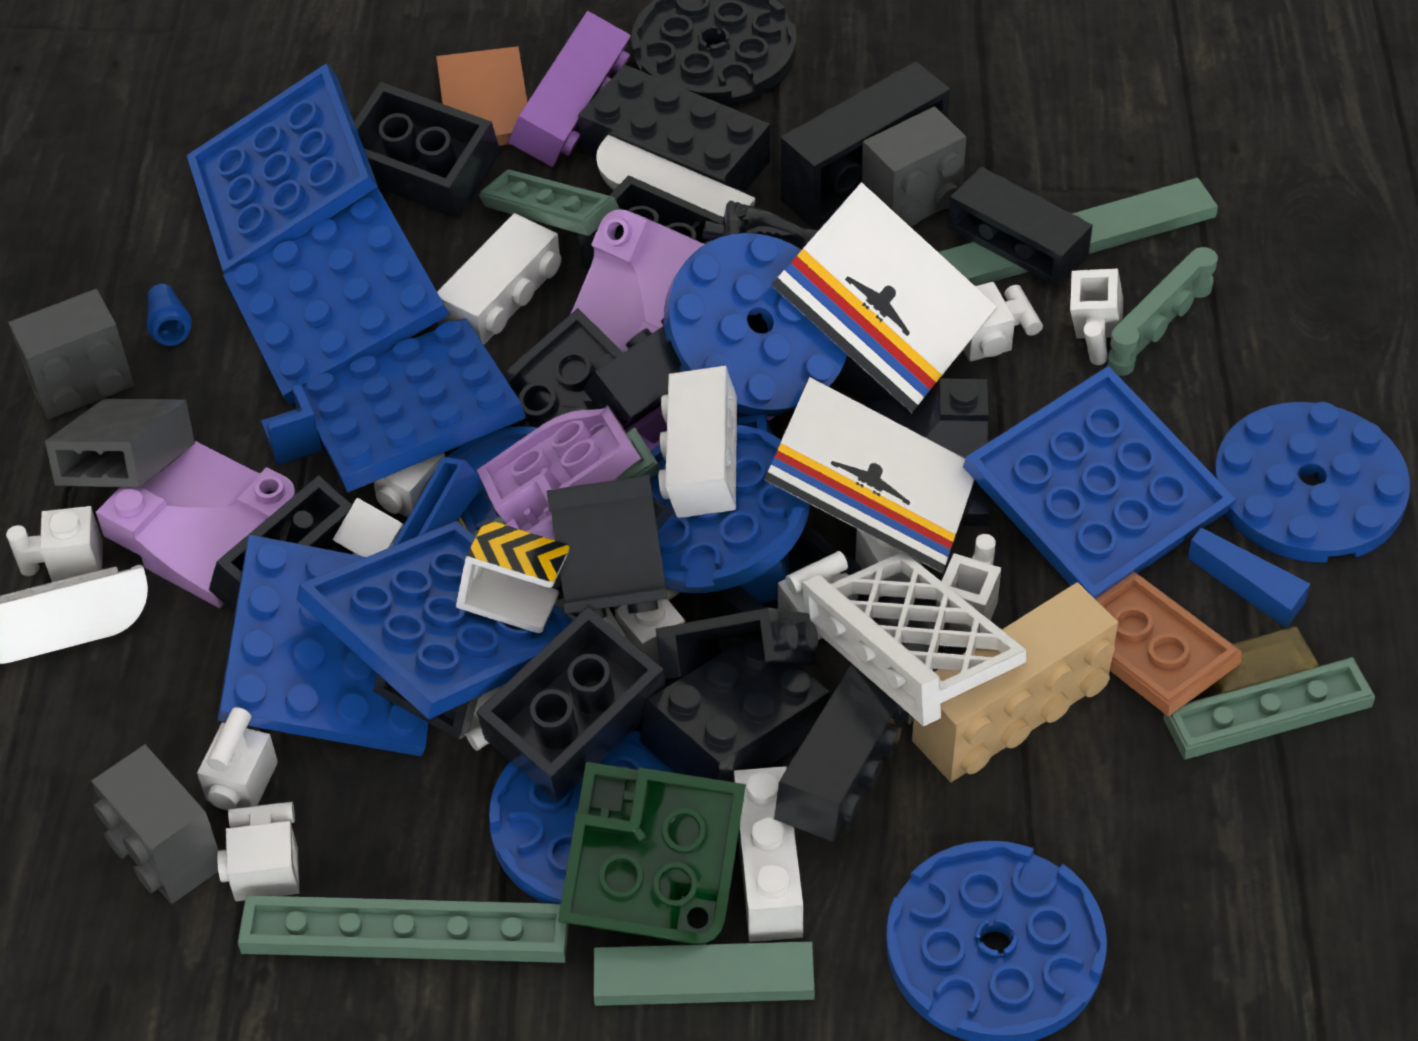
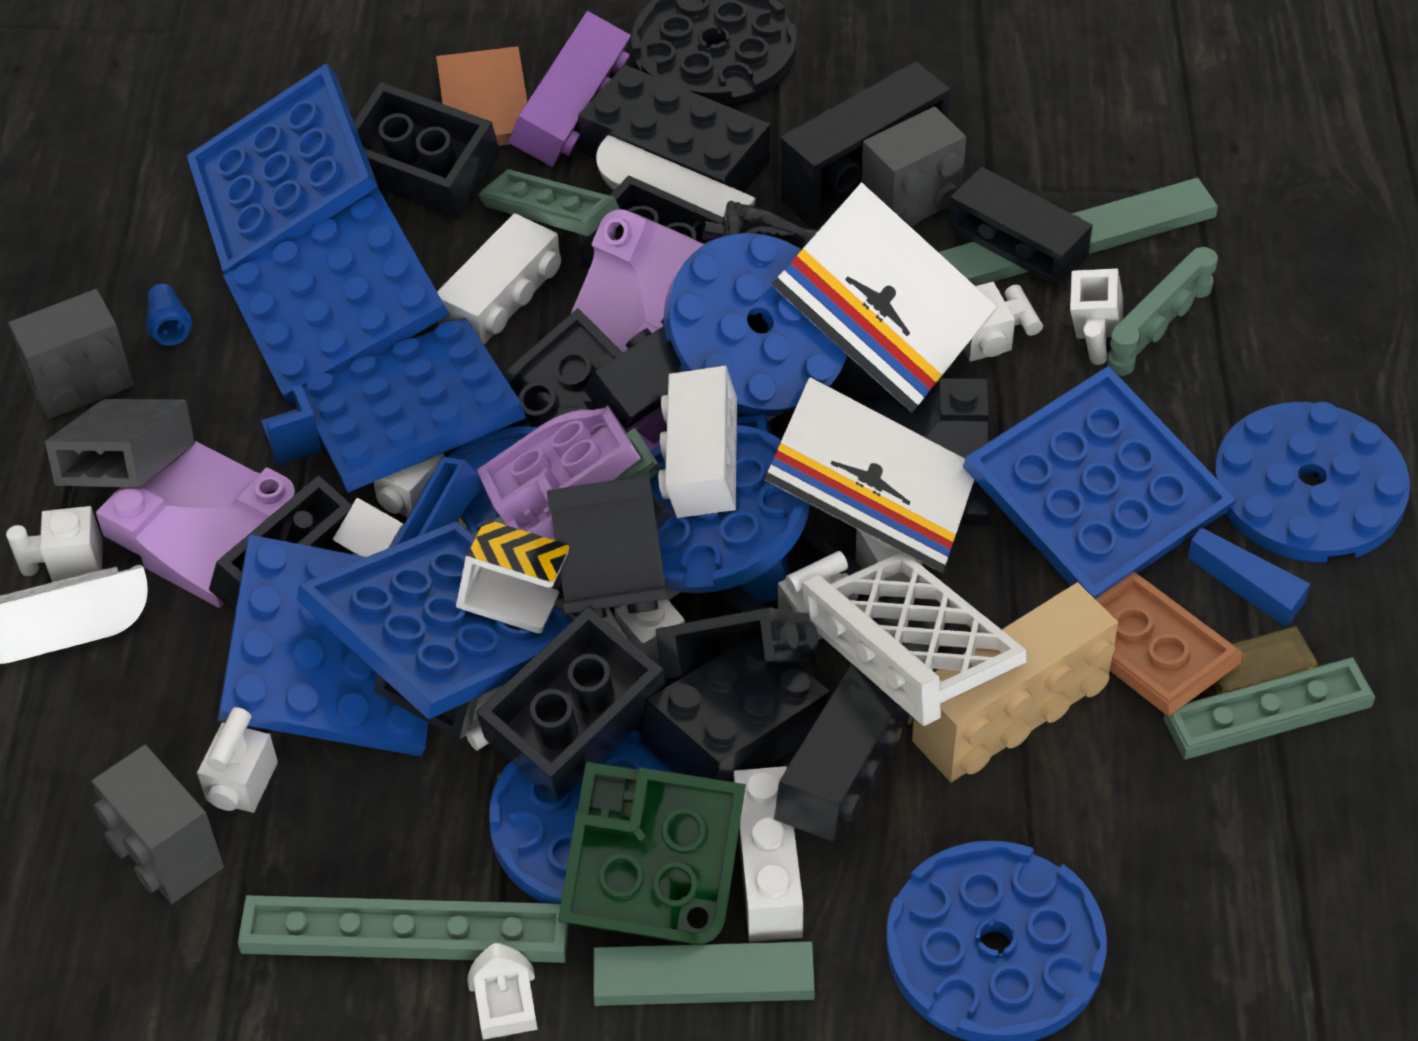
(260, 852): white brick -> none
(503, 991): none -> white tile
(975, 579): white brick -> none

